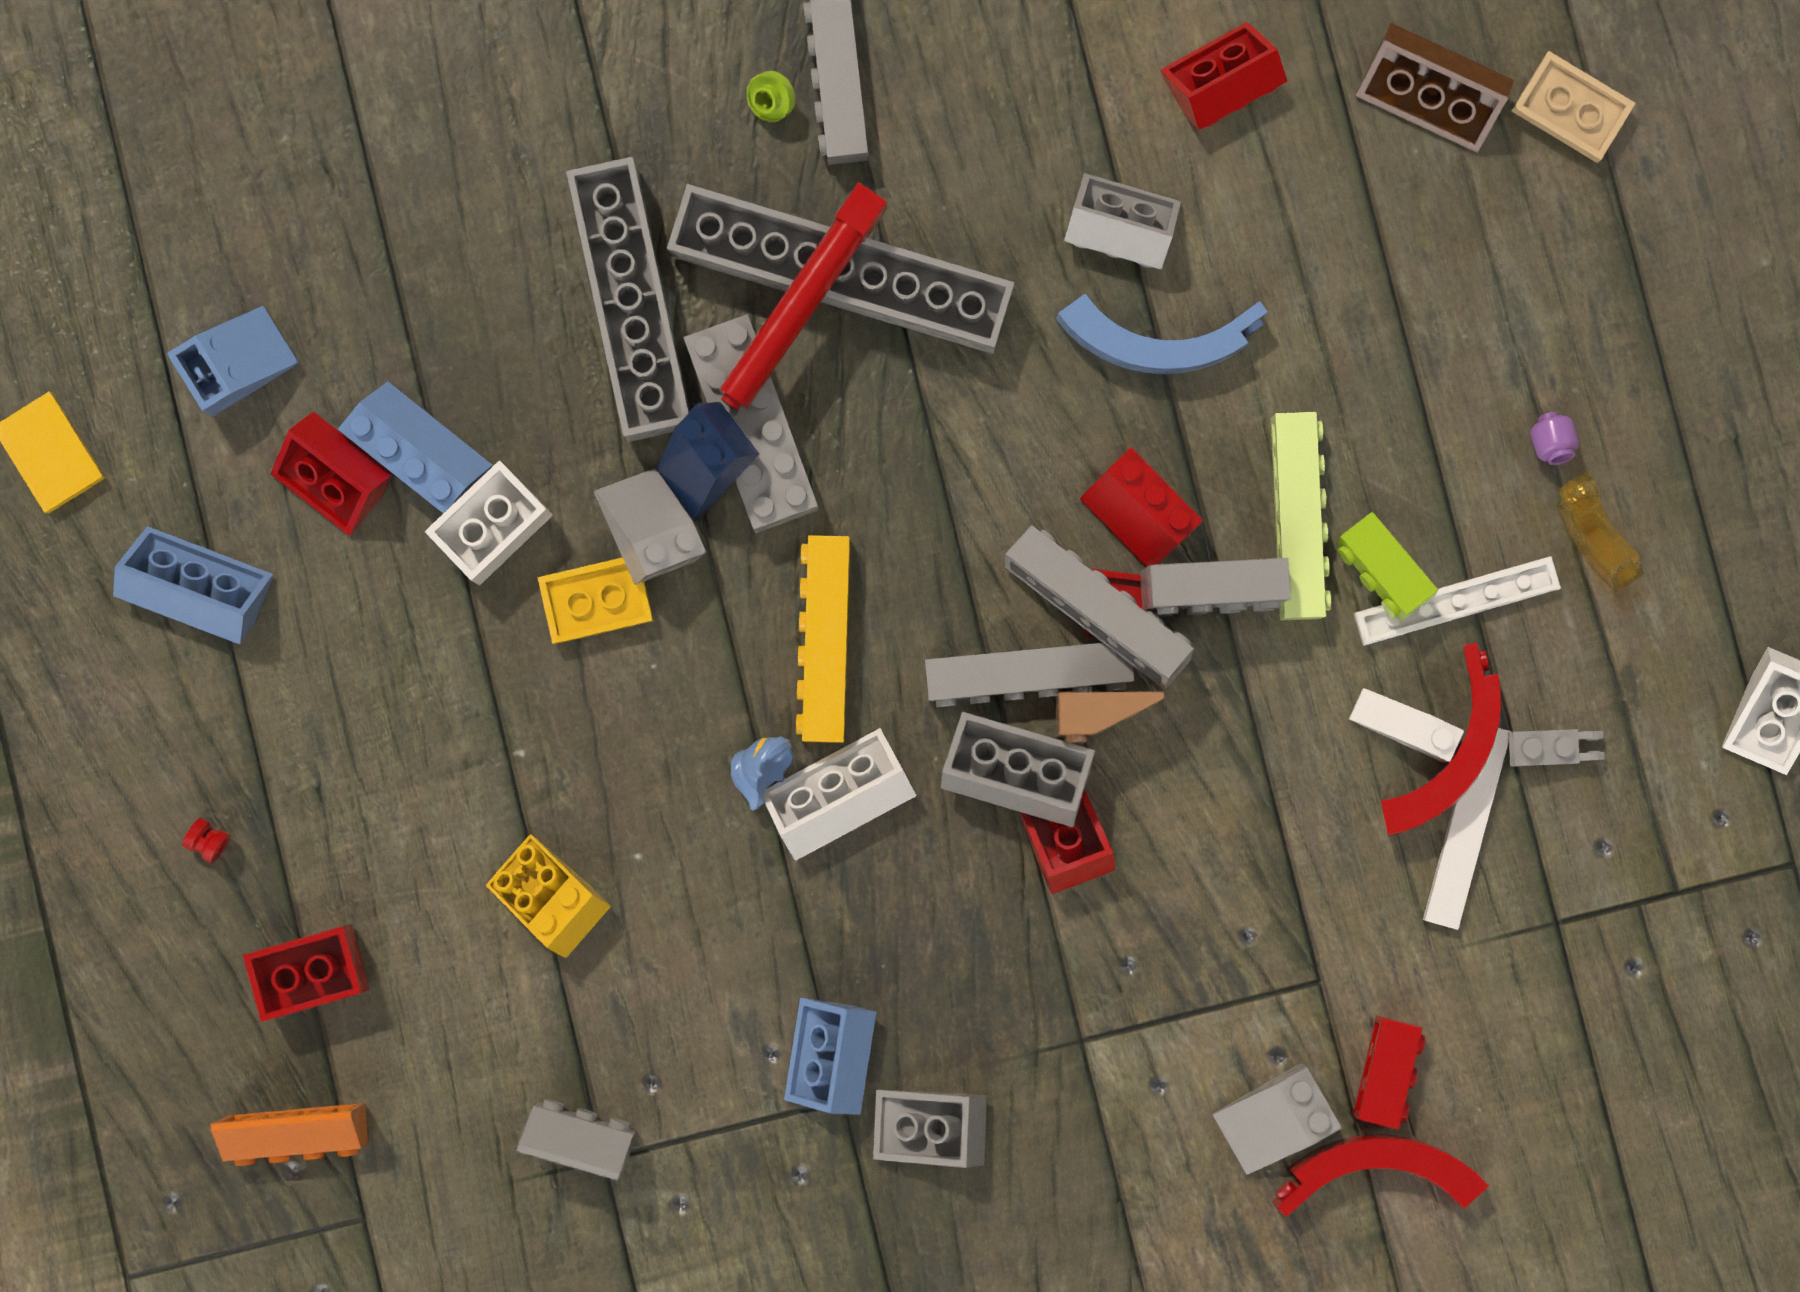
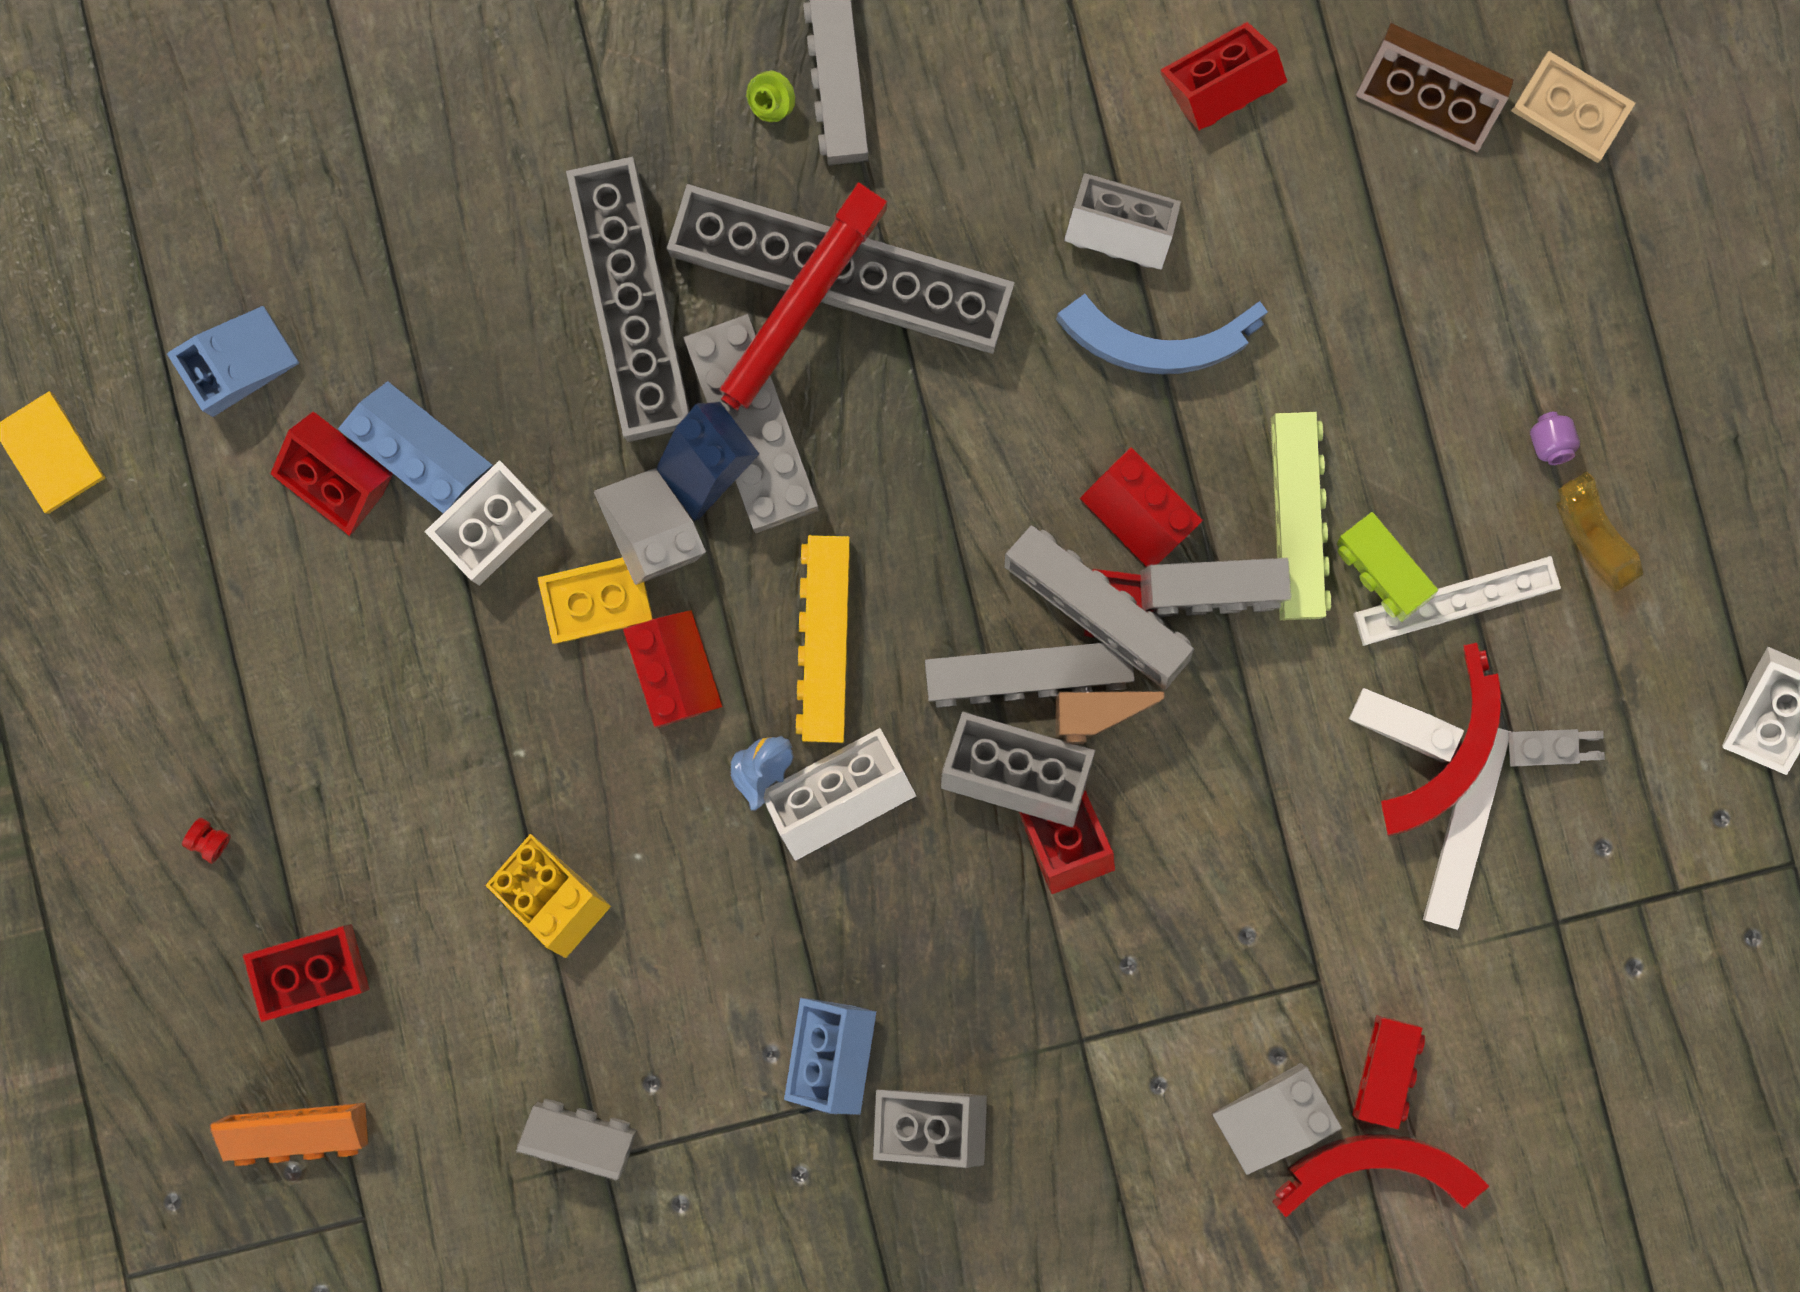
(191, 584): medium blue slope -> none
(672, 668): none -> red slope

